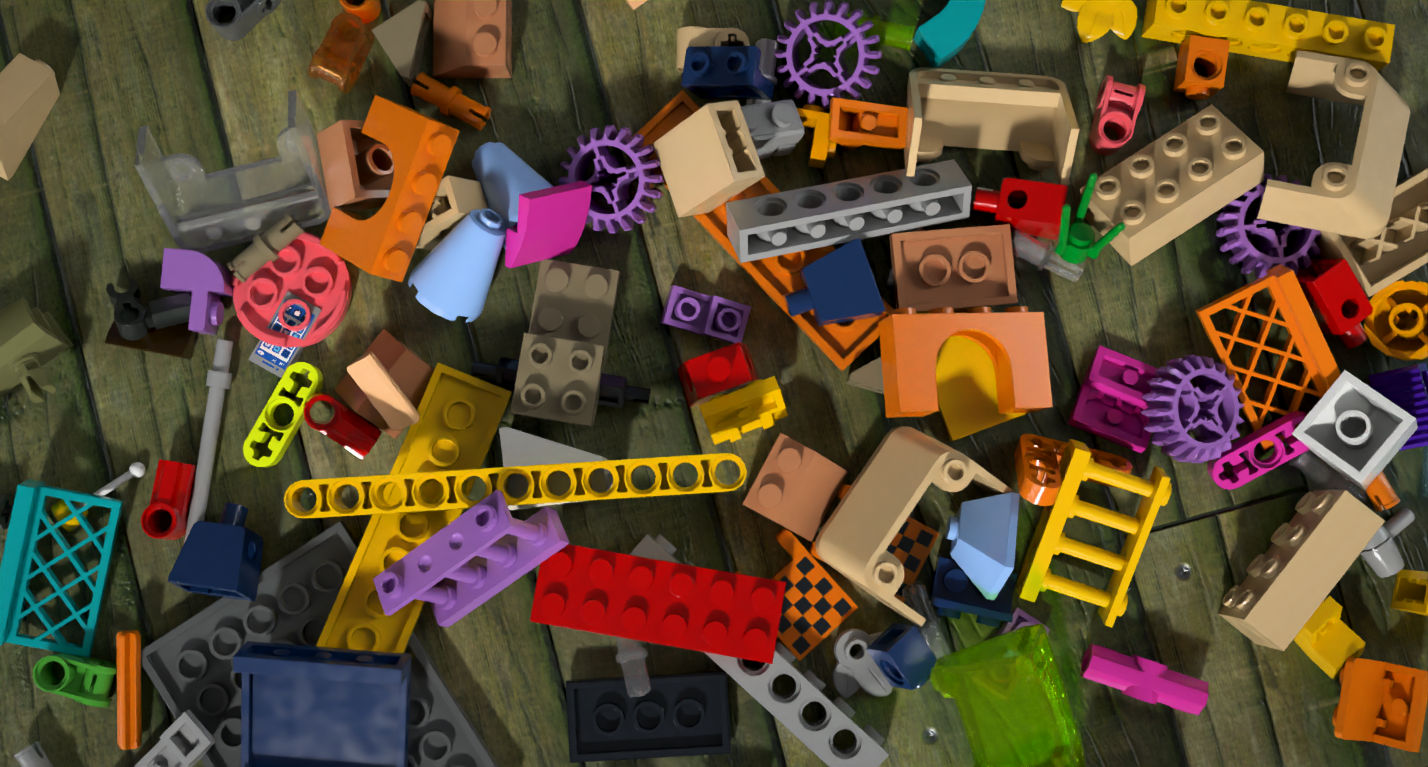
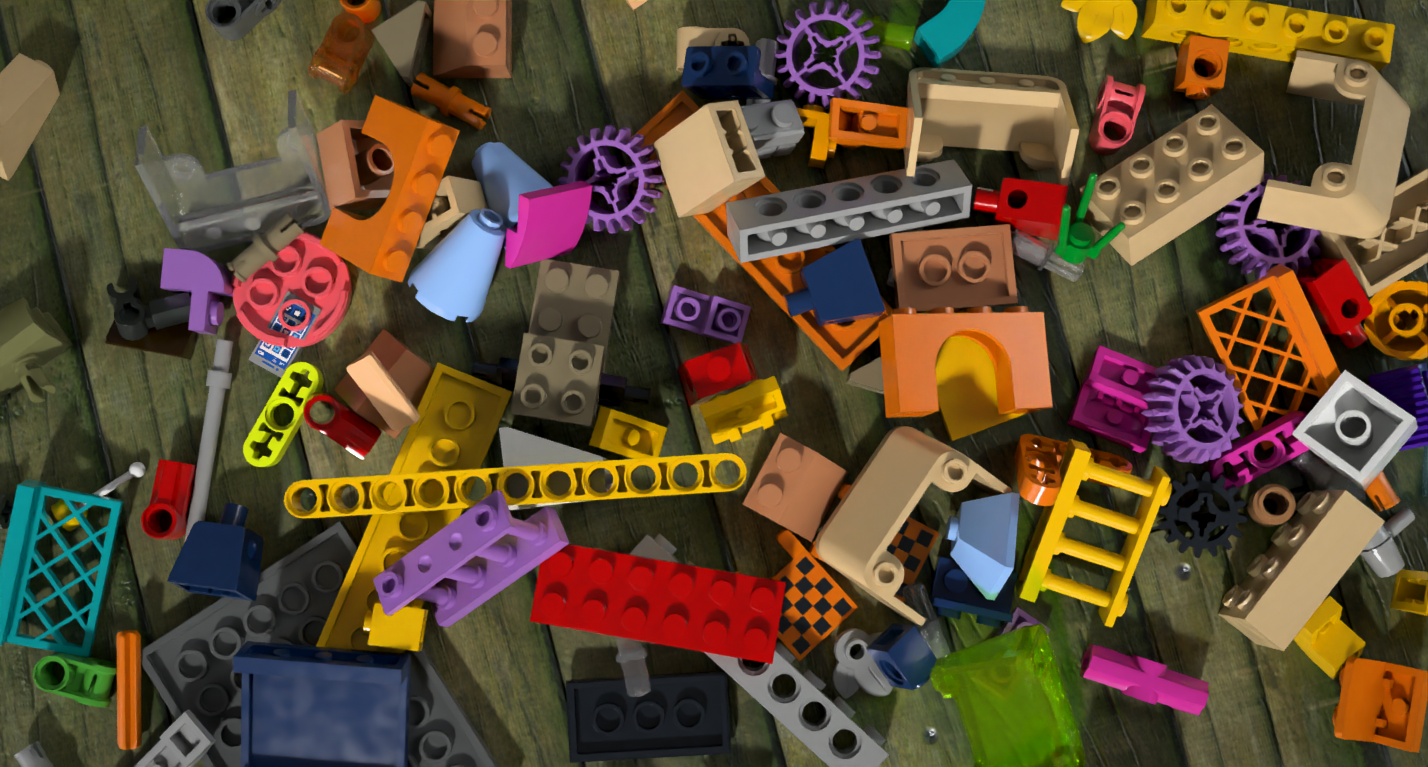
(400, 631): none -> yellow brick
(627, 435): none -> yellow slope
(1219, 516): none -> black gear
(1282, 500): none -> medium nougat brick

